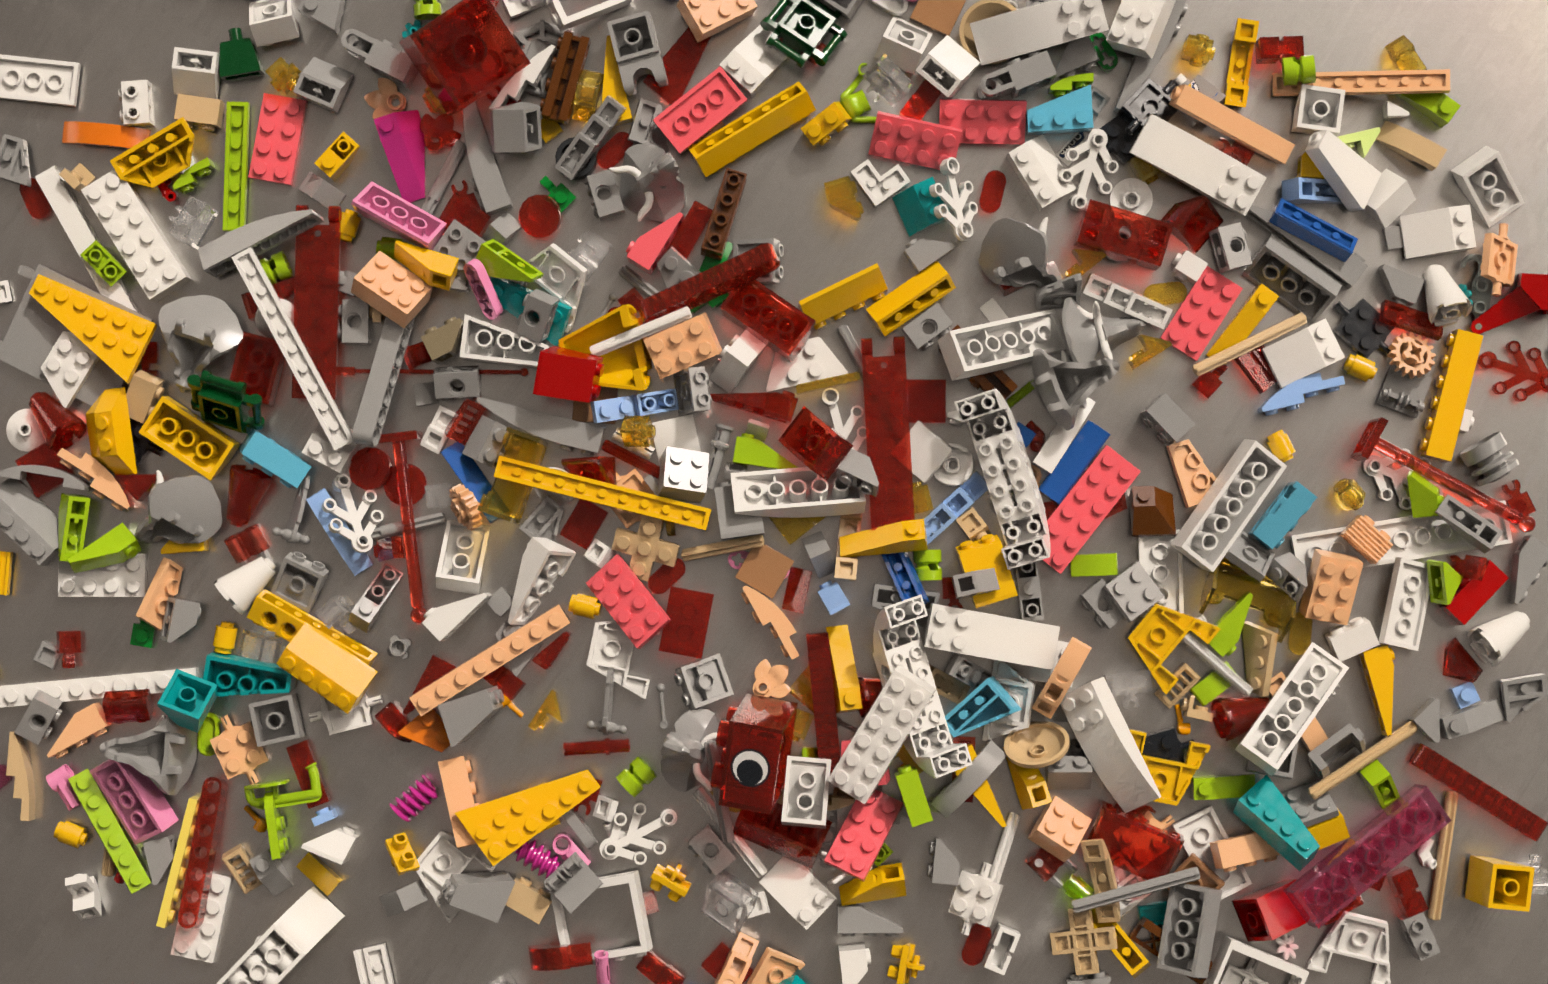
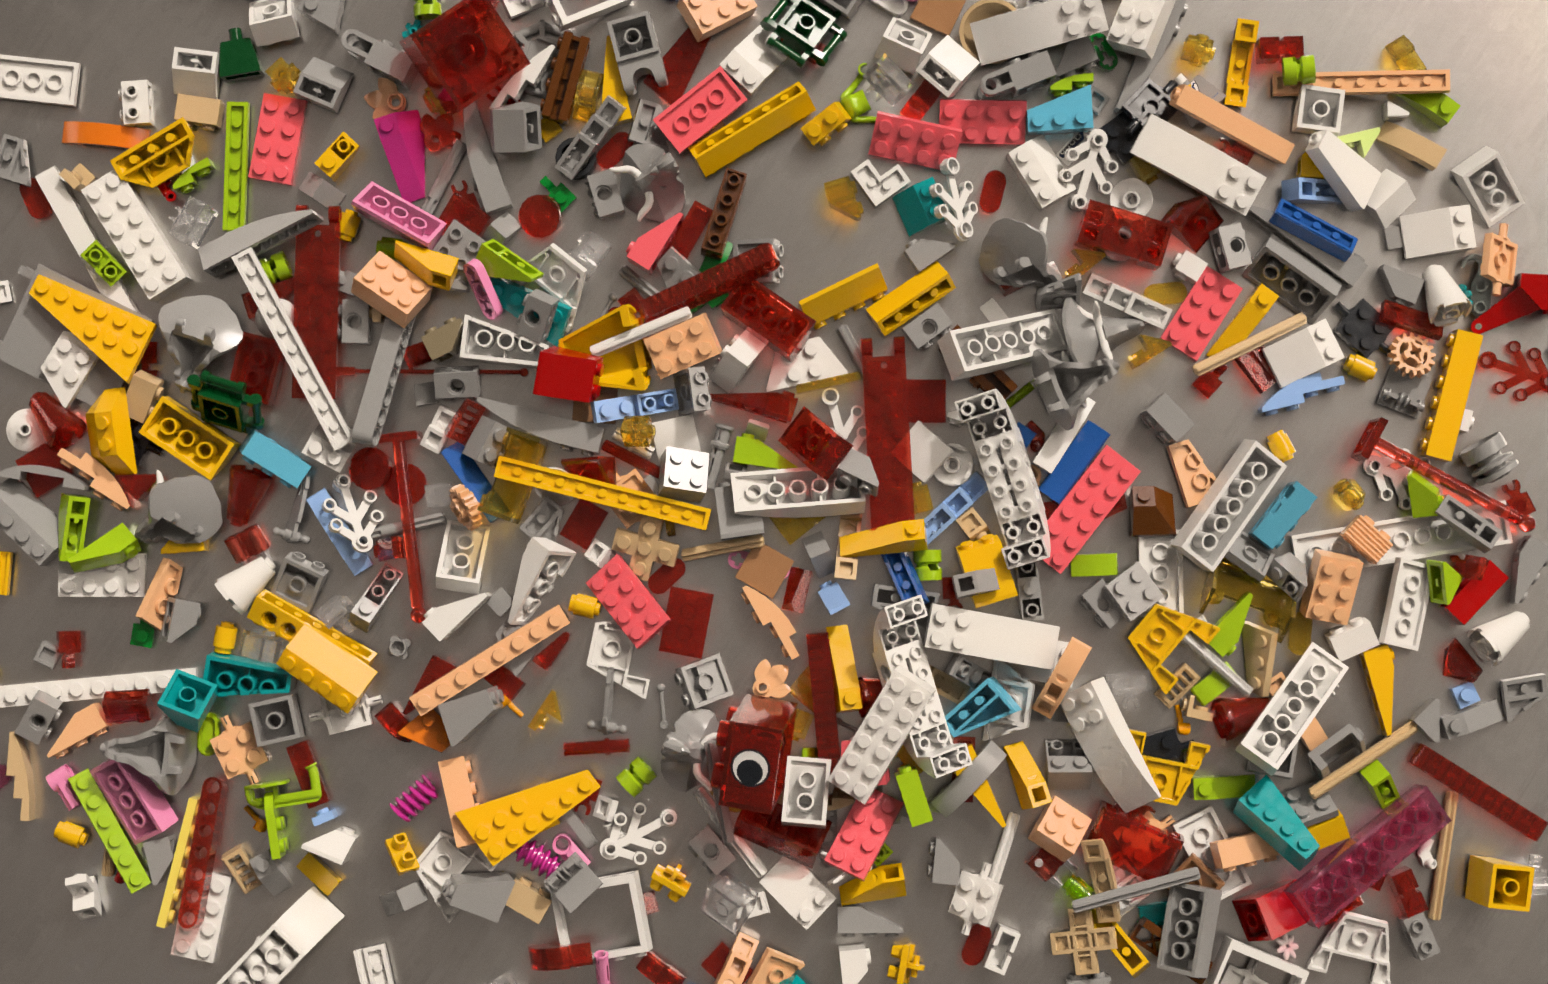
(1038, 745): tan dish -> none

